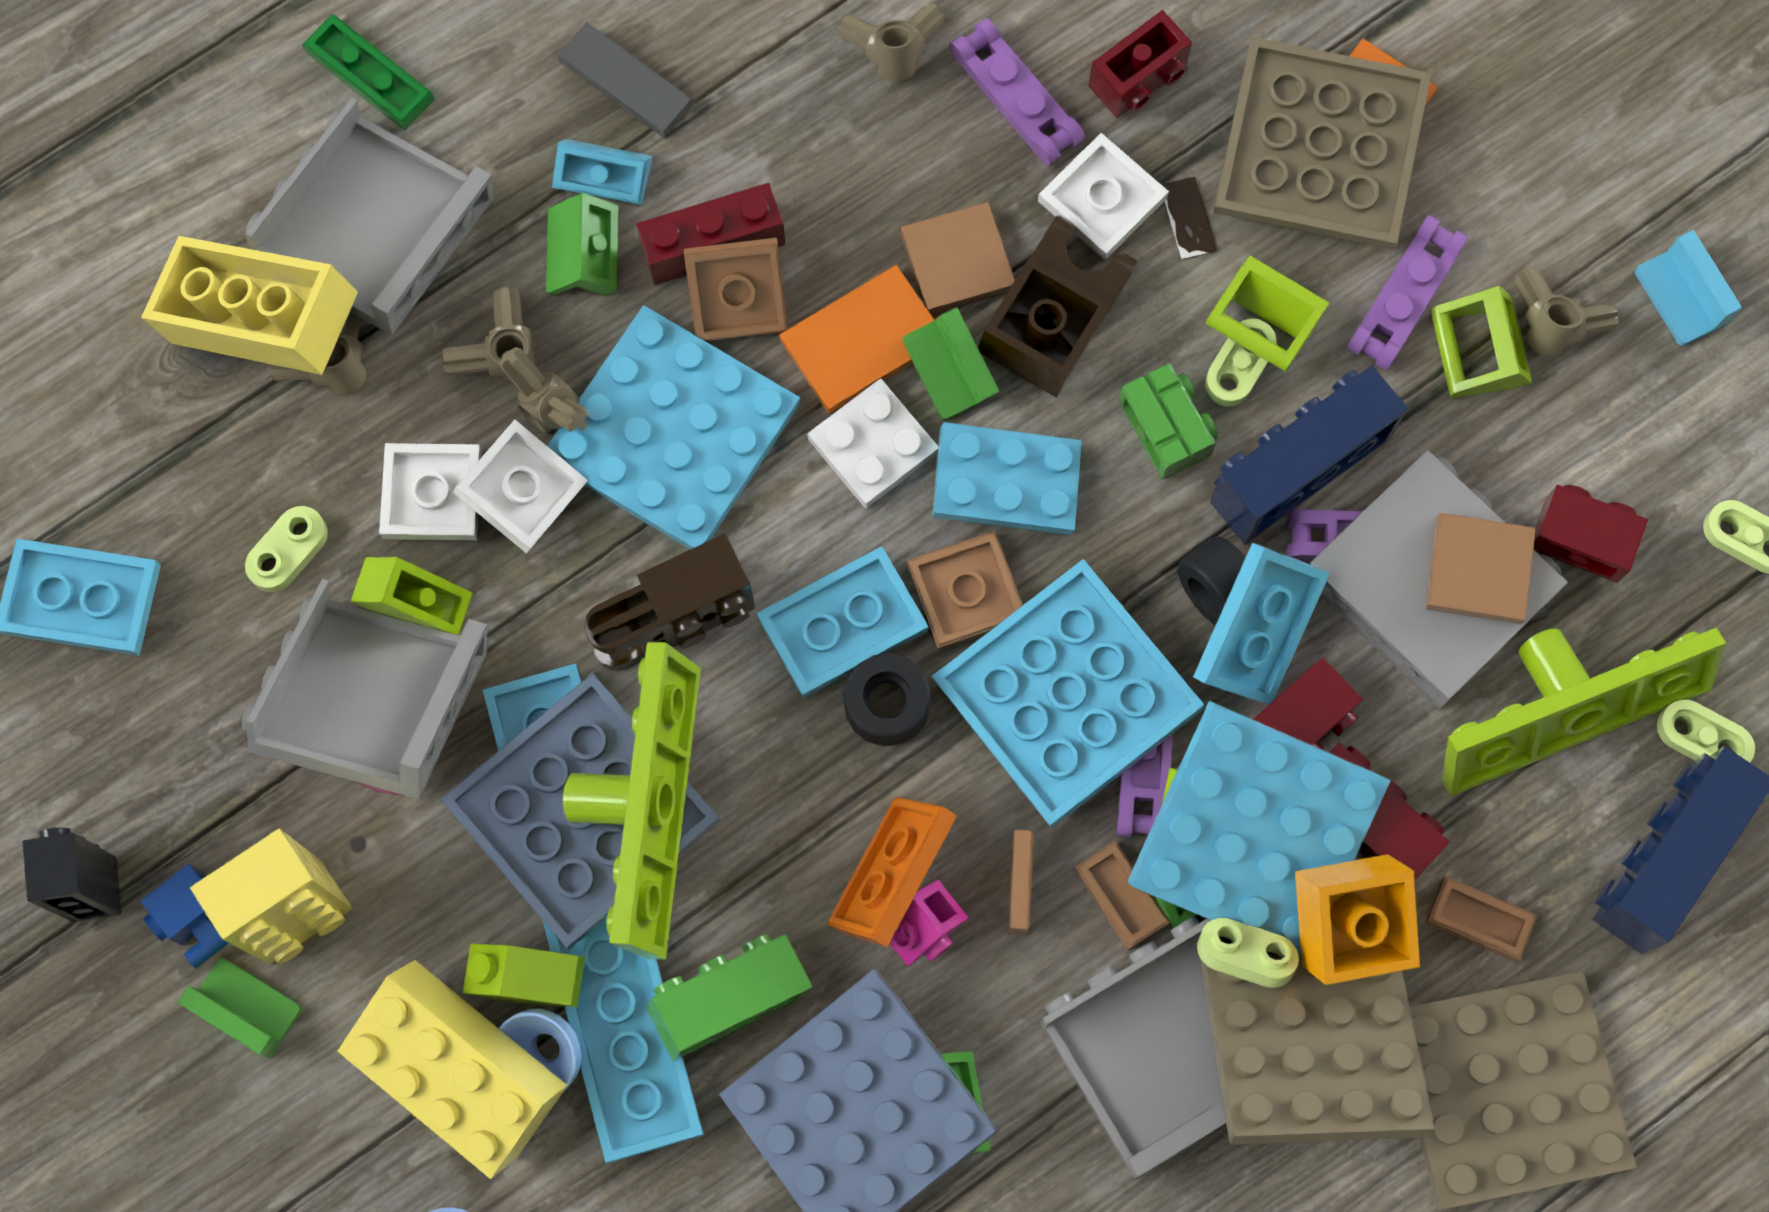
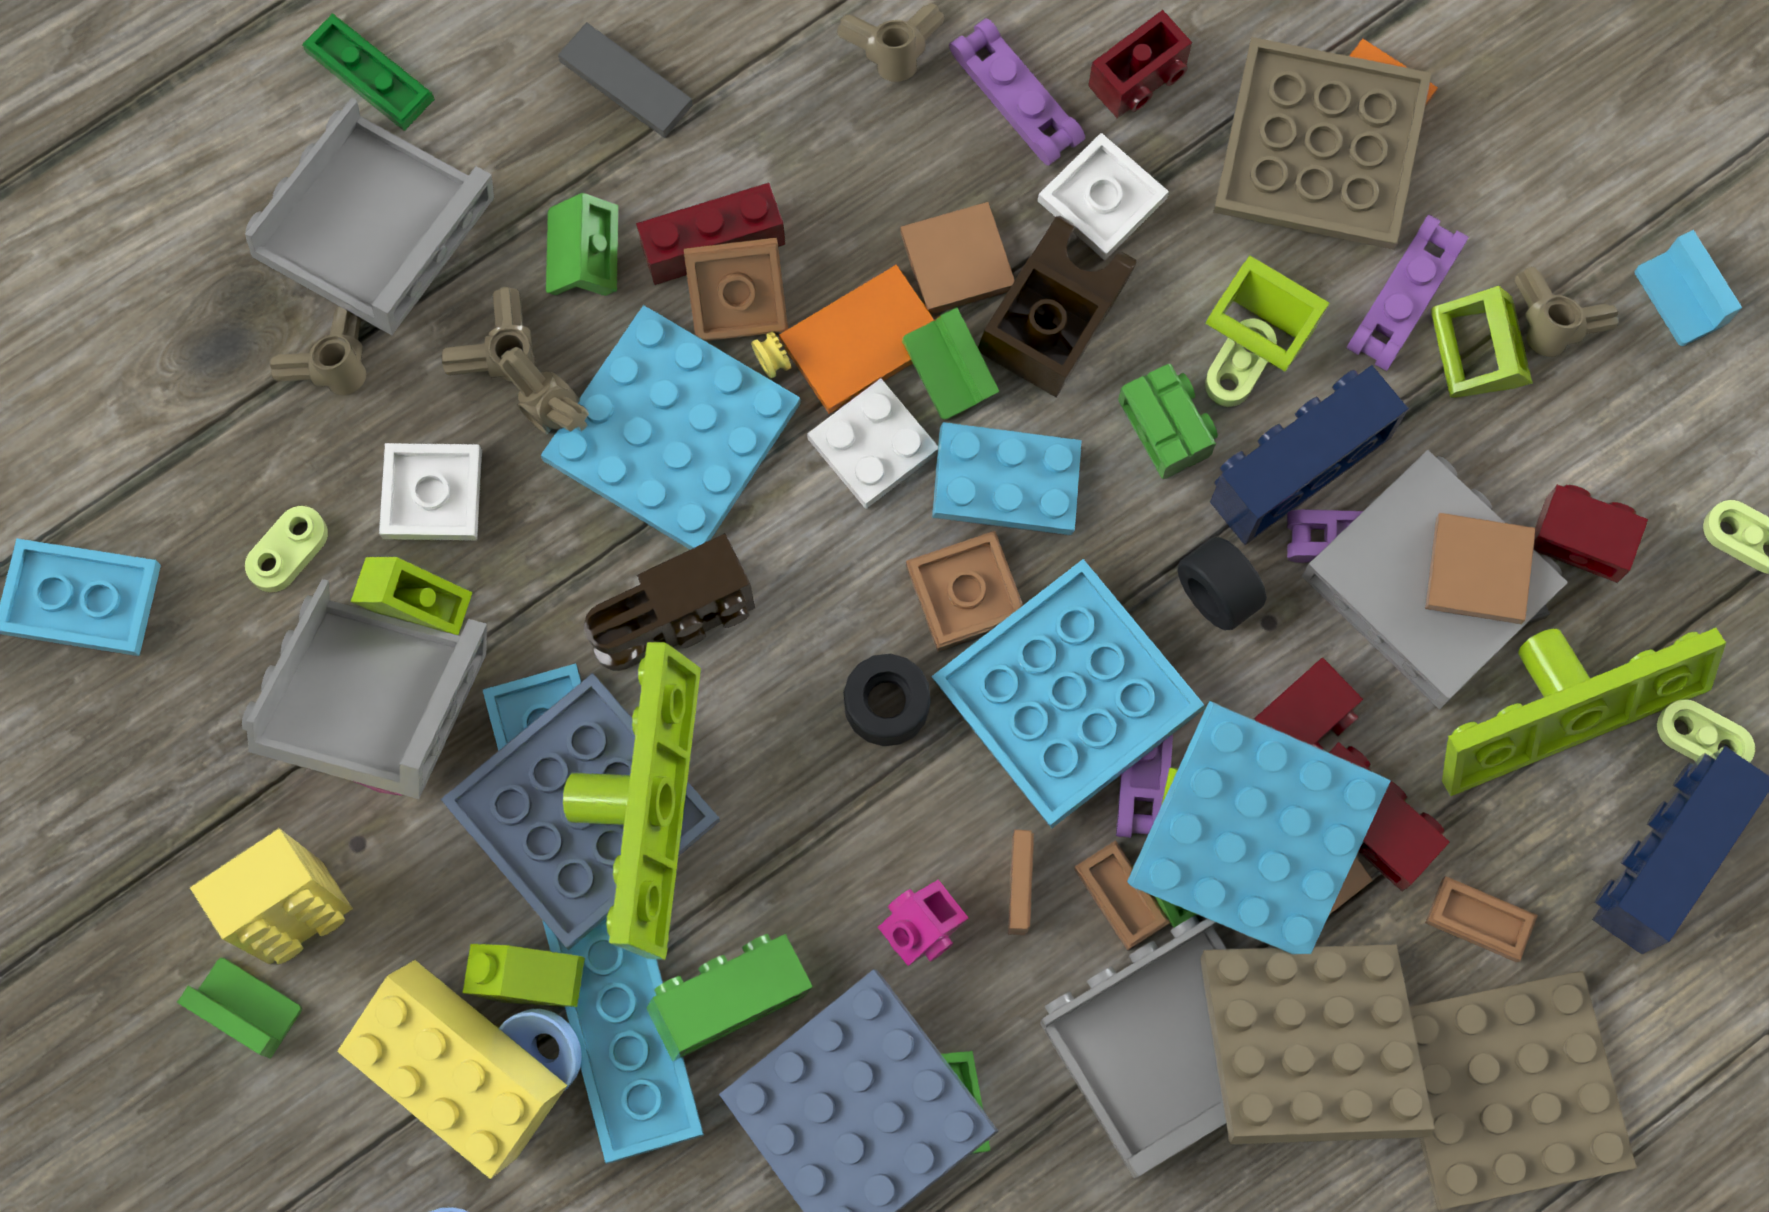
(71, 876): black brick -> none
(179, 916): blue brick -> none
(250, 304): light yellow brick -> none
(520, 486): white plate -> none
(601, 171): medium azure slope -> none
(770, 356): none -> light yellow bush
(842, 621): medium azure plate -> none
(891, 870): orange tile -> none
(1188, 218): dark brown sticker -> none
(1248, 953): yellowish green plate -> none
(1261, 624): medium azure plate -> none
(1357, 919): light orange brick -> none

